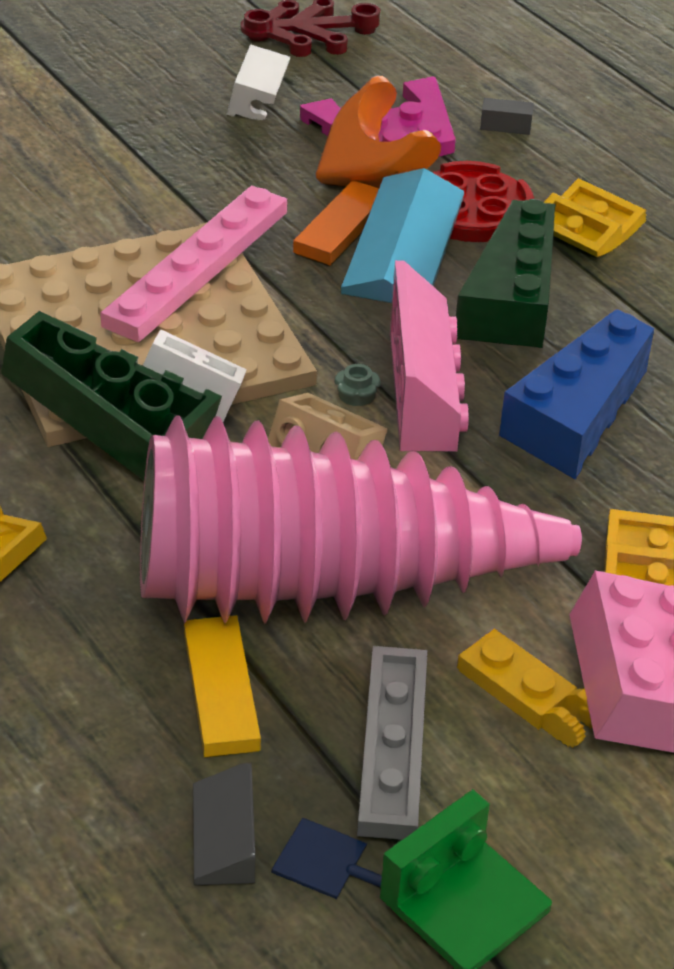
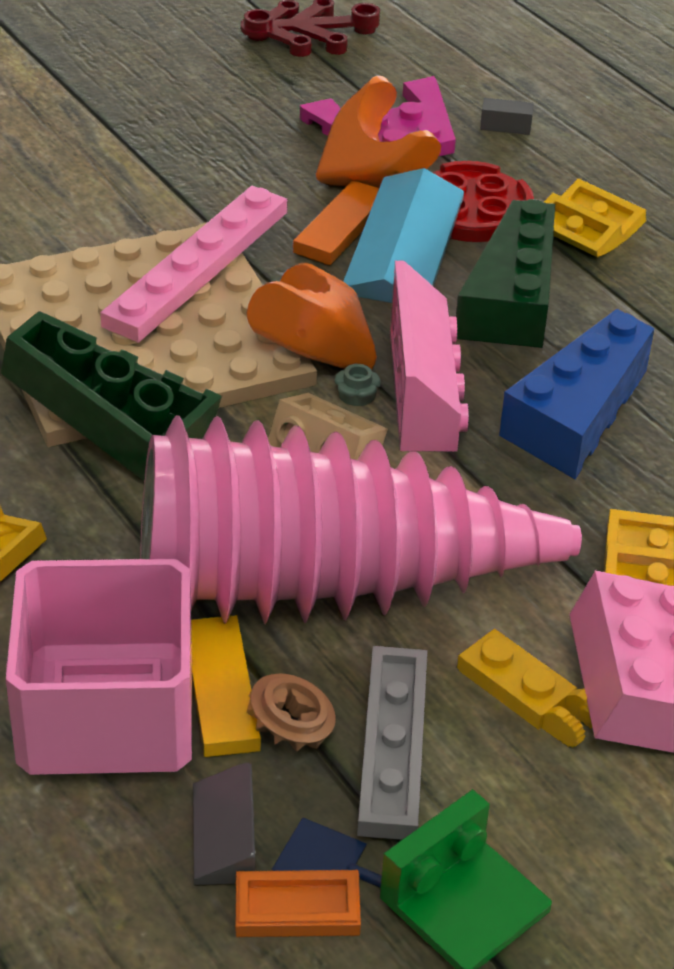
(101, 666): none -> bright pink plate
(197, 367): white hinge -> none
(257, 80): white hinge -> none
(297, 903): none -> orange tile
(303, 701): none -> medium nougat gear
(313, 317): none -> orange animal

